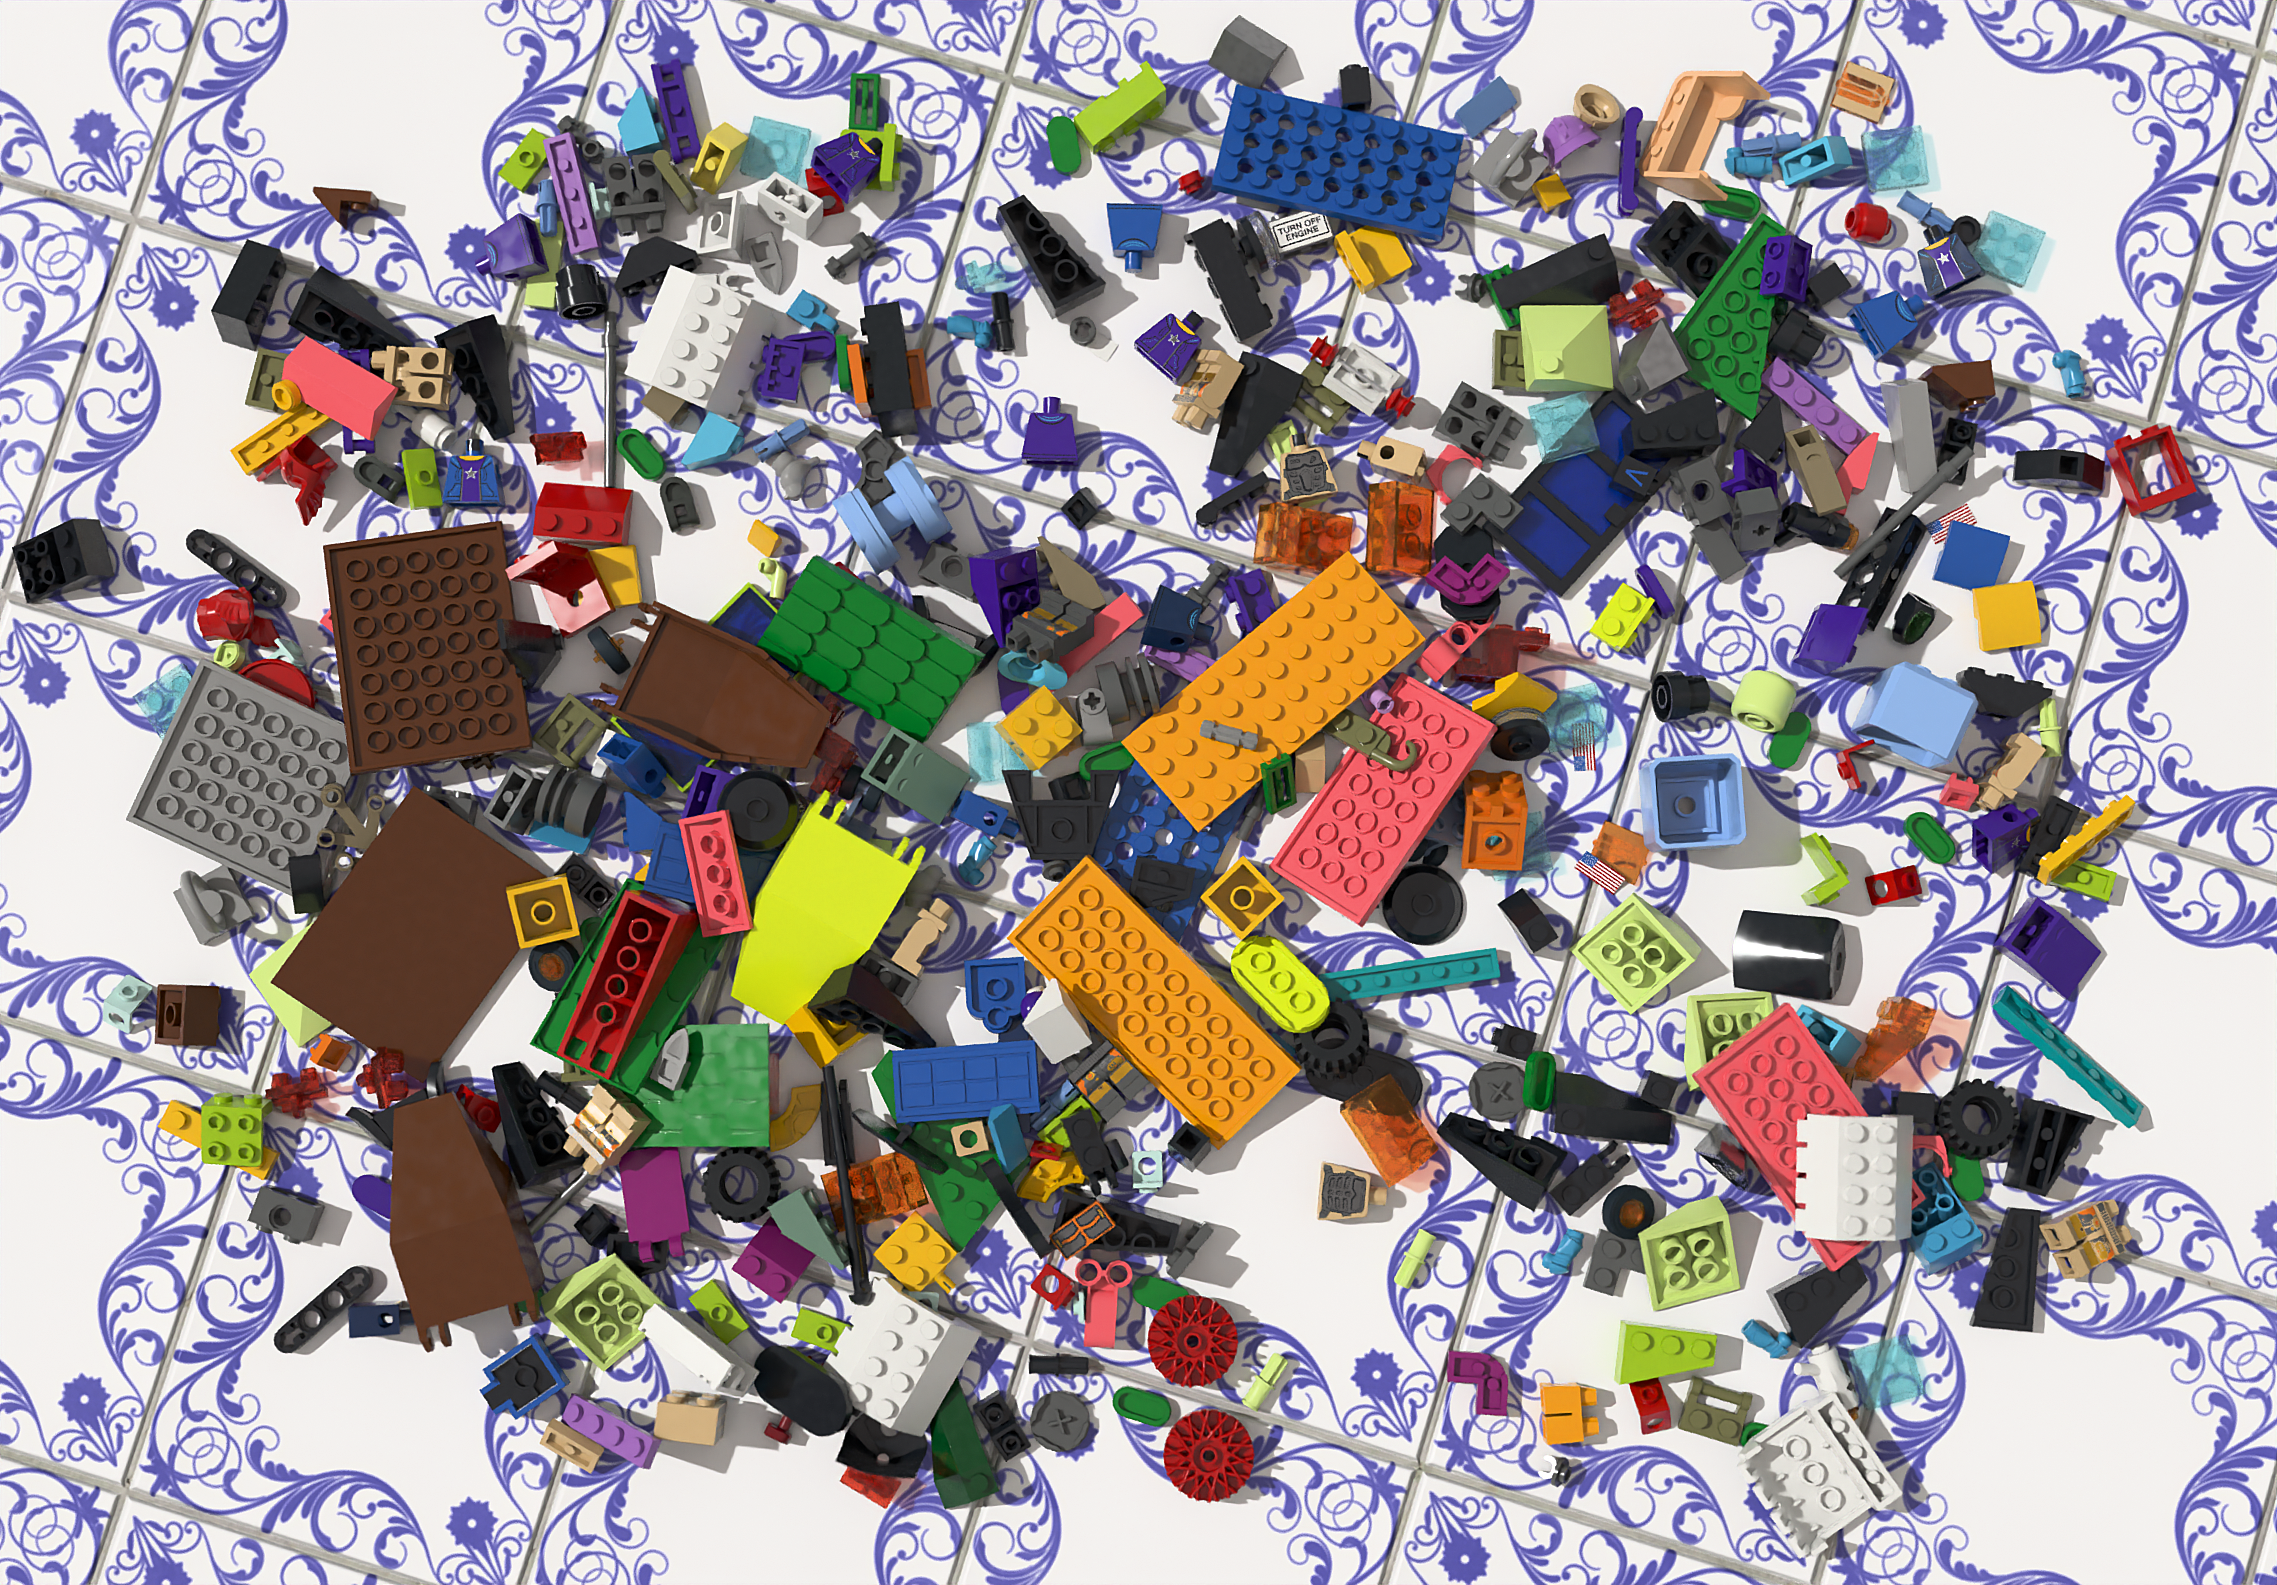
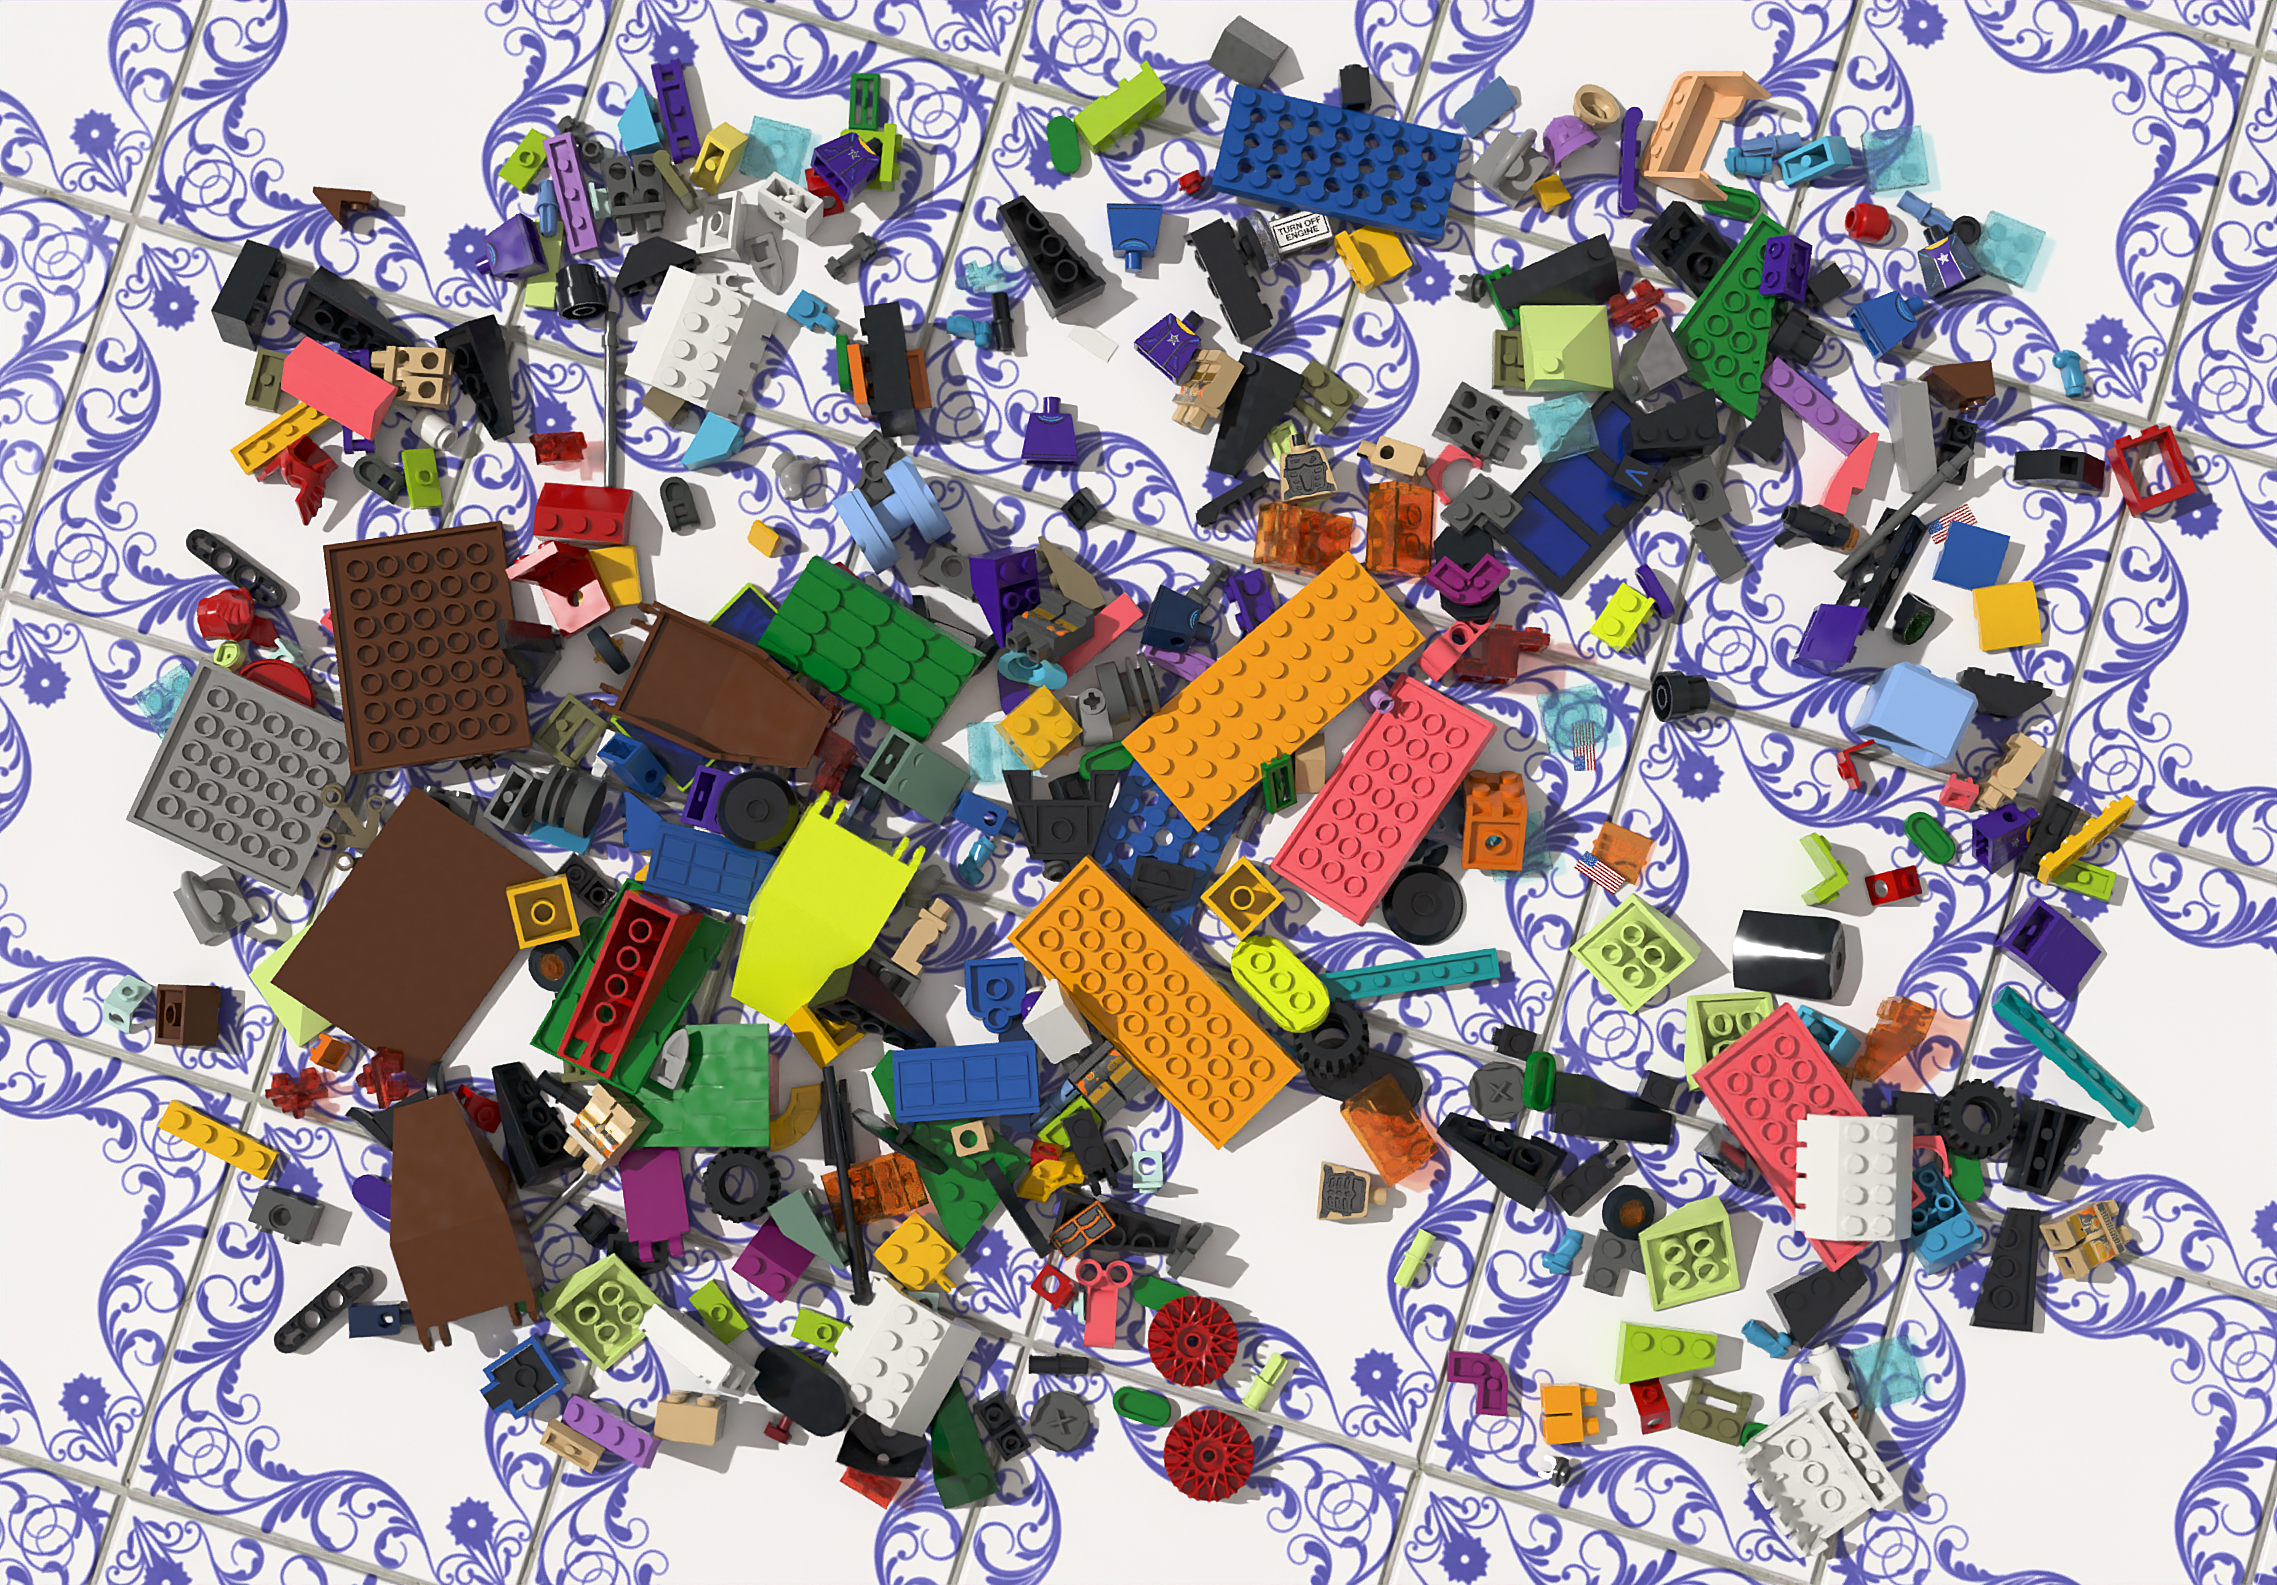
(63, 559): black slope -> none
(233, 1129): lime bracket -> none
(286, 394): yellow tile -> none
(306, 883): black slope -> none
(474, 479): torso -> none
(641, 454): green tile -> none
(715, 873): coral slope -> none
(776, 575): yellowish green arm -> none
(782, 371): dark purple bracket -> none
(782, 439): medium blue axle -> none
(820, 345): dark purple tile -> none
(1007, 1137): dark azure slope -> none
(1091, 332): dark grey bush -> none
(1189, 1146): black brick -> none
(1229, 735): light grey axle -> none
(1361, 378): white plate -> none
(1368, 740): olive plate -> none
(1513, 692): yellow slope -> none
(1520, 734): black piece -> none
(1527, 921): black slope -> none
(1717, 799): light blue plate -> none
(1749, 474): dark purple bracket -> none
(1755, 519): dark grey brick -> none
(1763, 701): yellowish green head -> none
(1789, 742): green tile -> none
(1814, 469): dark tan slope -> none
(1862, 92): piece -> none
(2049, 728): yellowish green axle -> none

